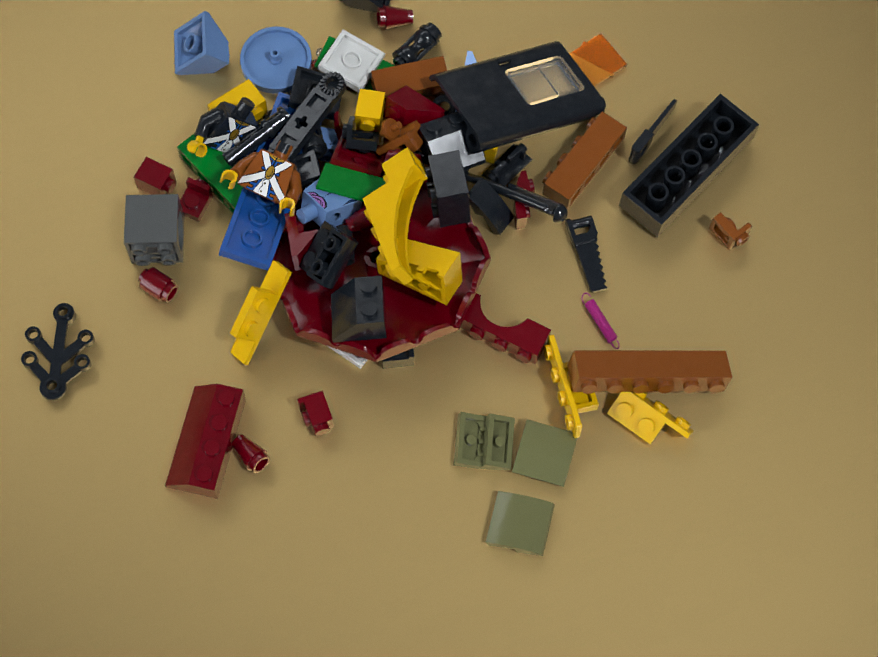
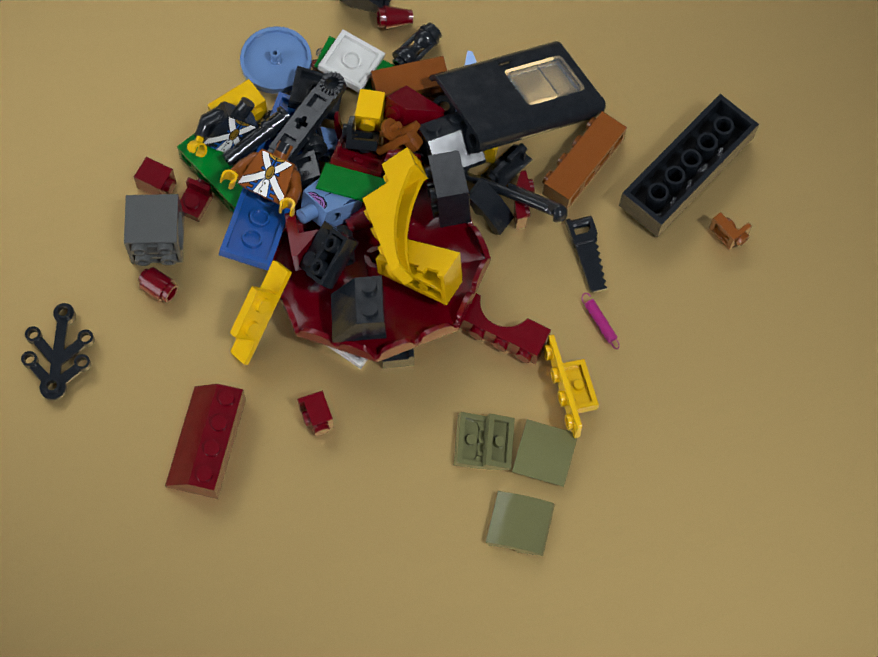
(200, 46): medium blue slope -> none
(251, 454): dark red cone -> none
(598, 59): clear orange piece -> none
(643, 142): black piece -> none
(645, 416): yellow bracket -> none
(649, 371): dark orange brick -> none

